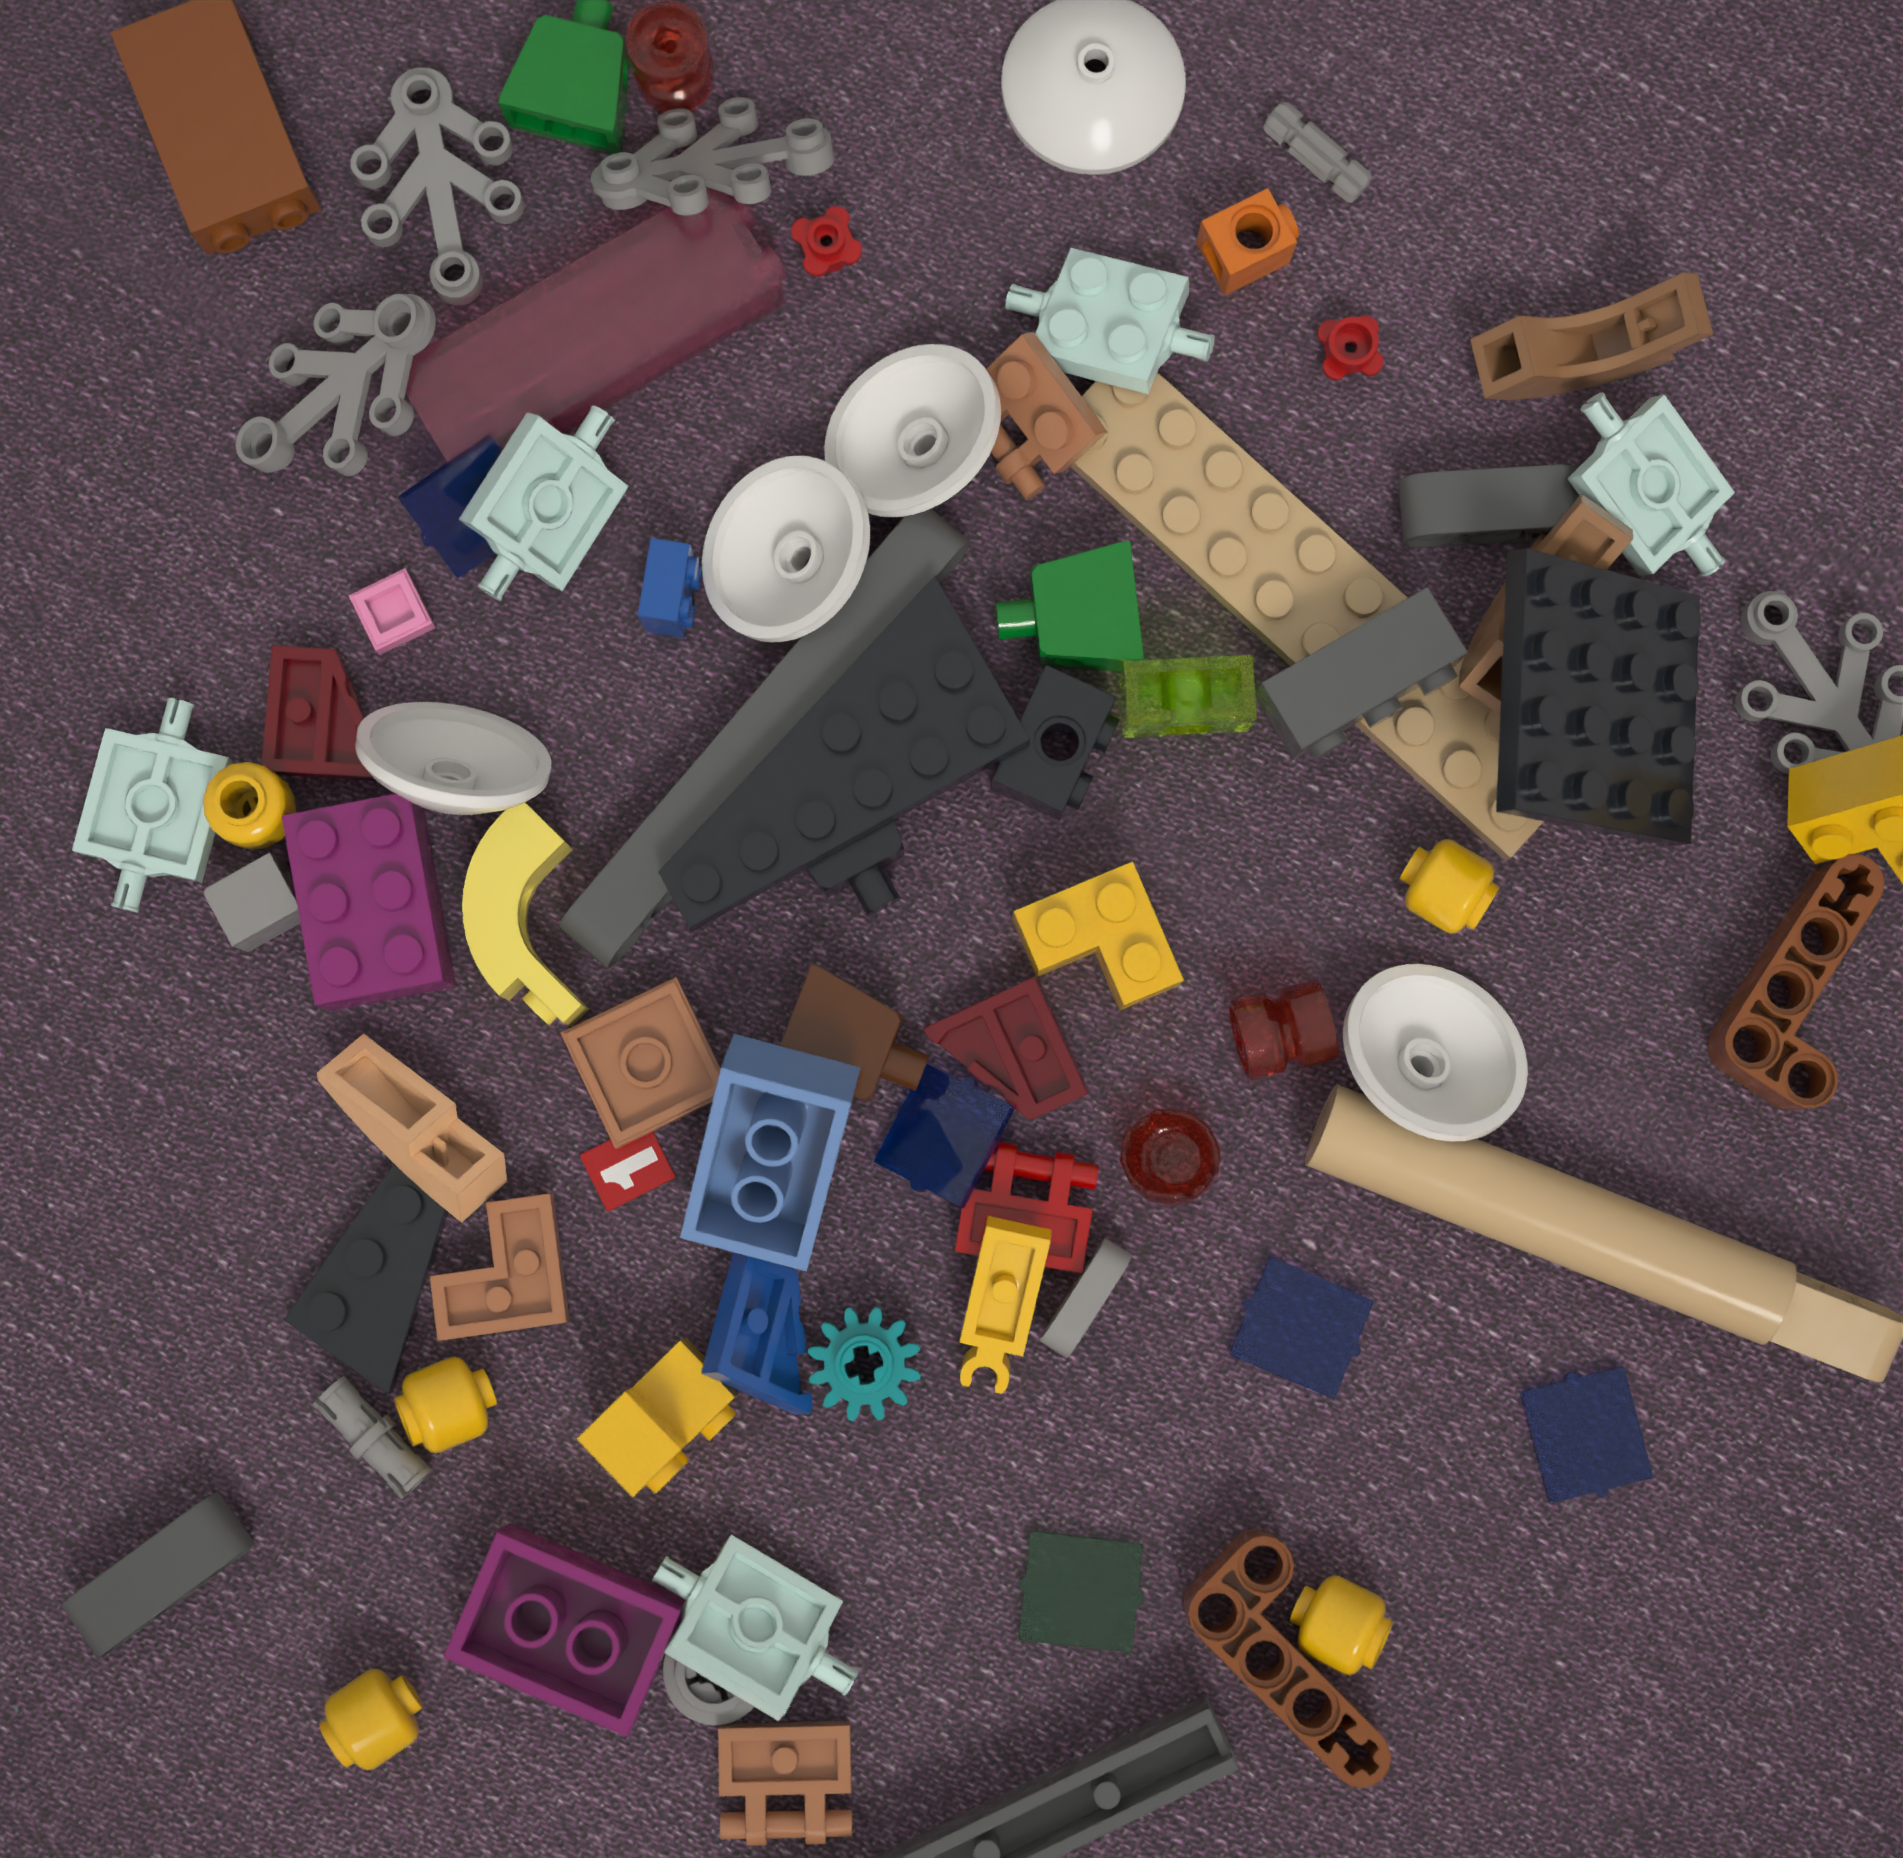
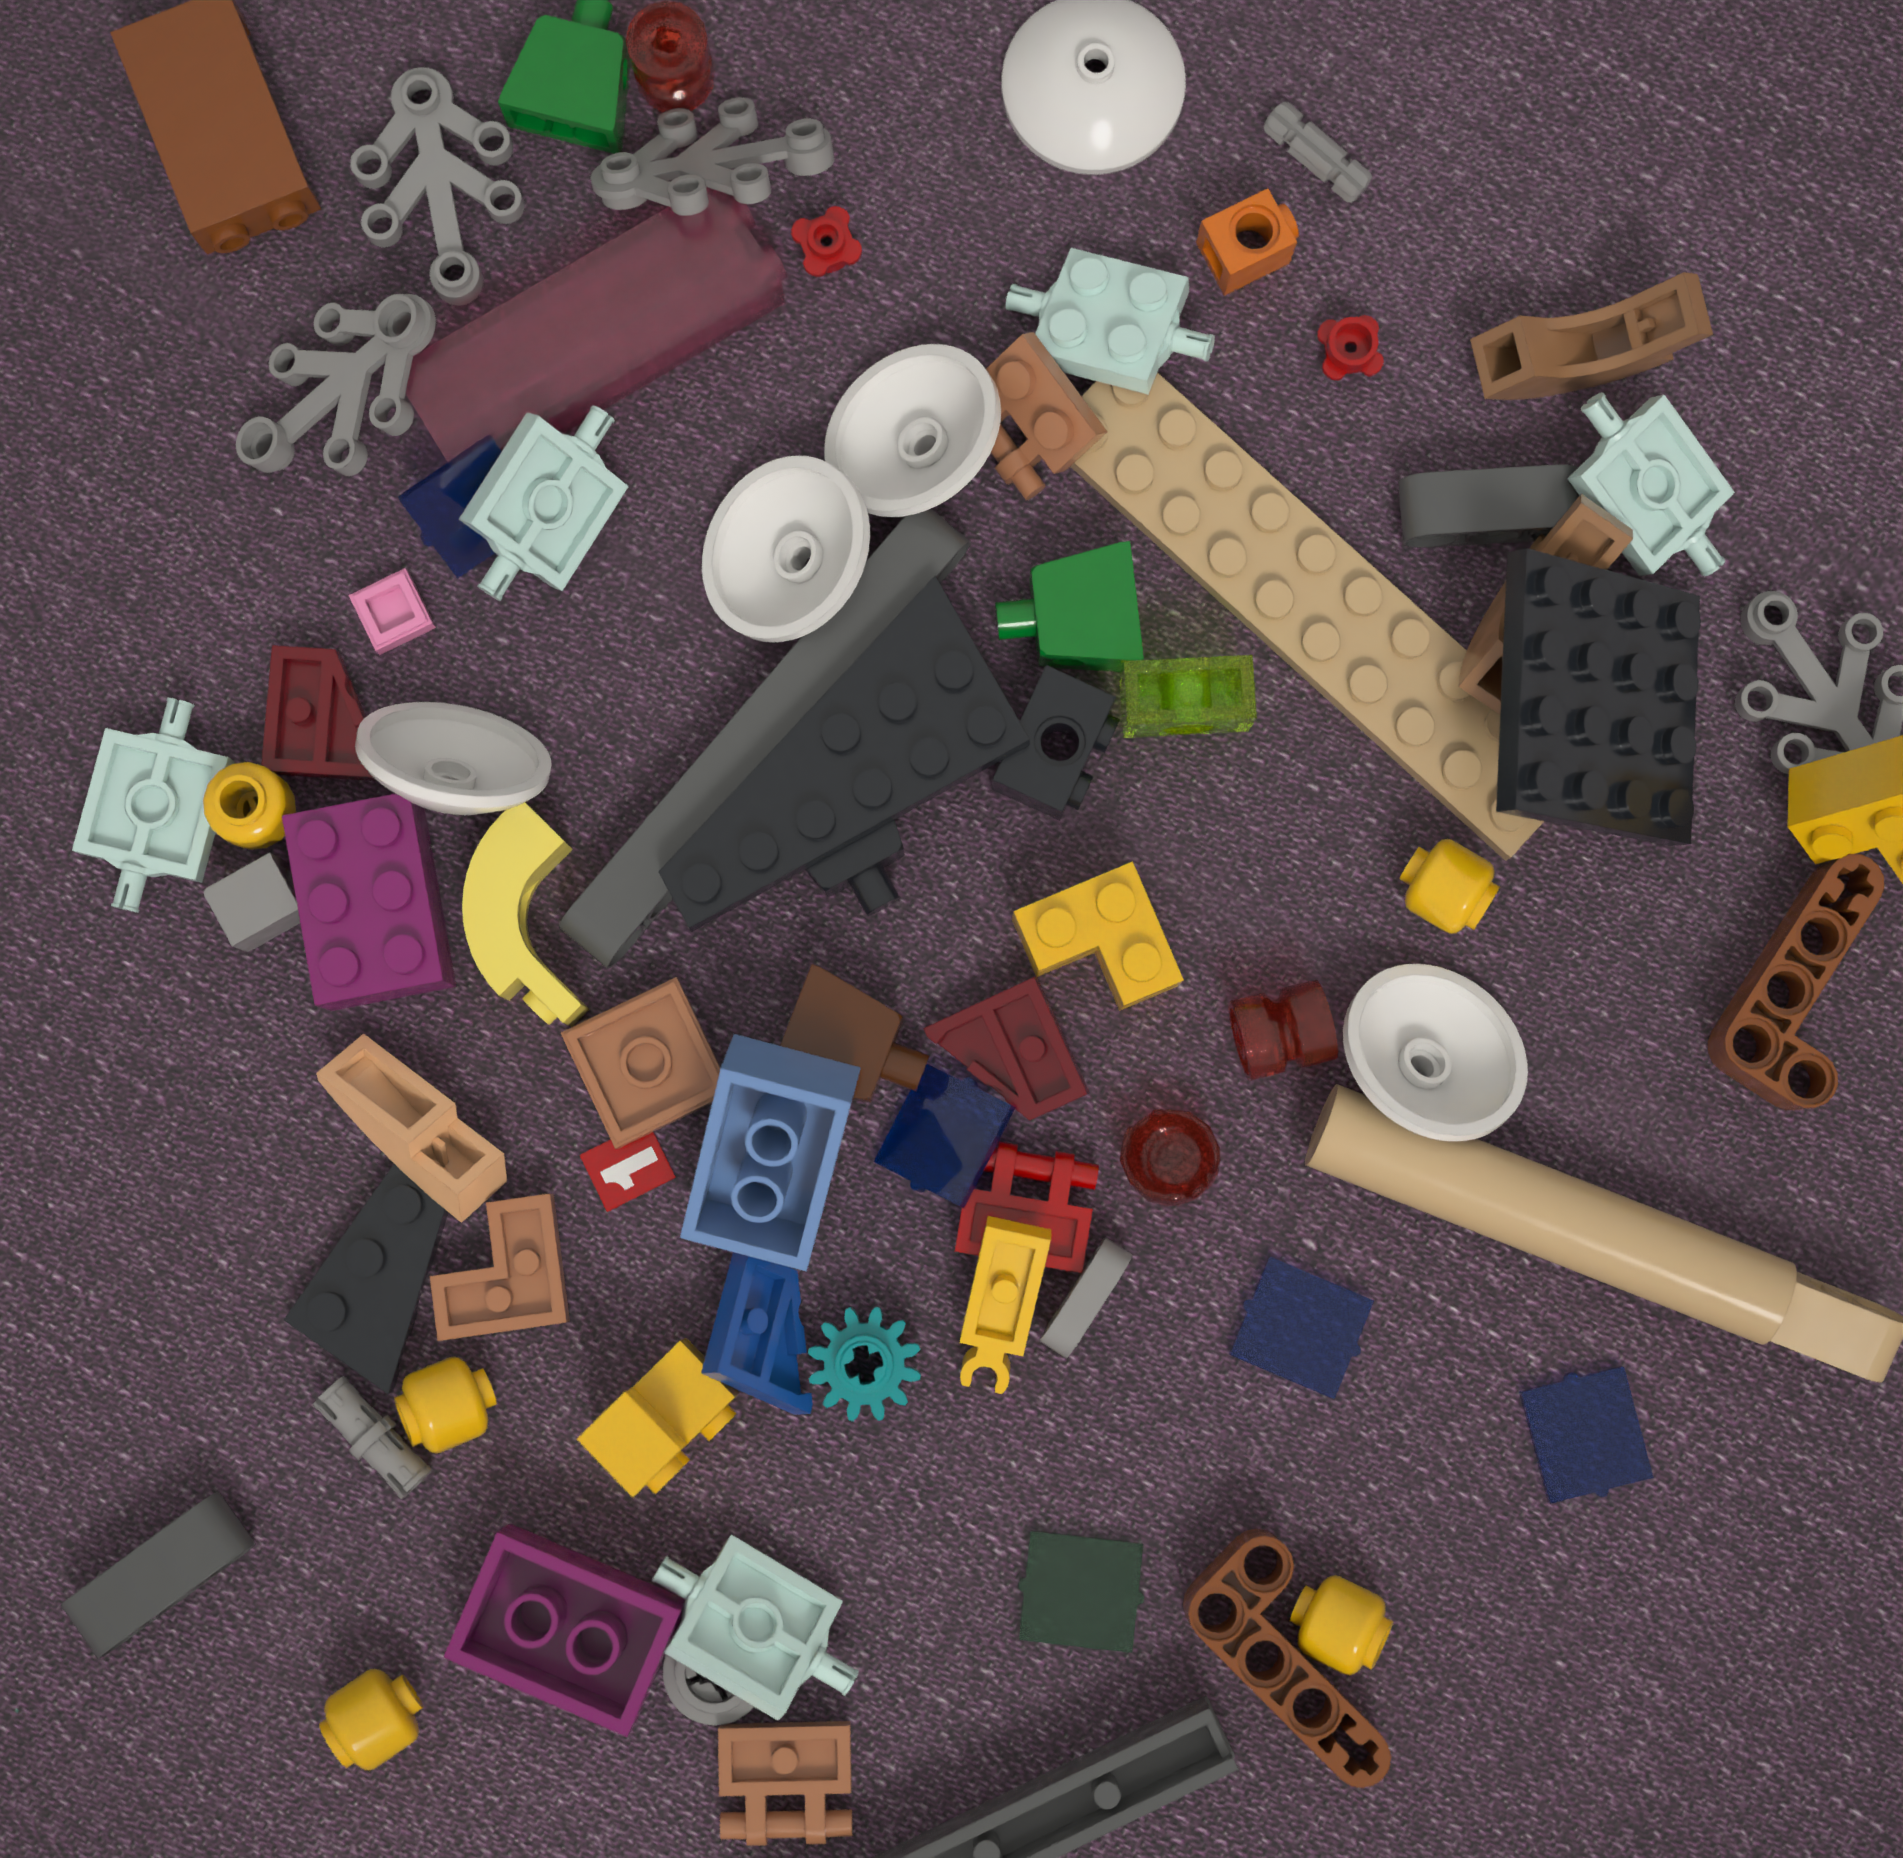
(668, 588): blue piece -> none
(1362, 676): dark grey brick -> none

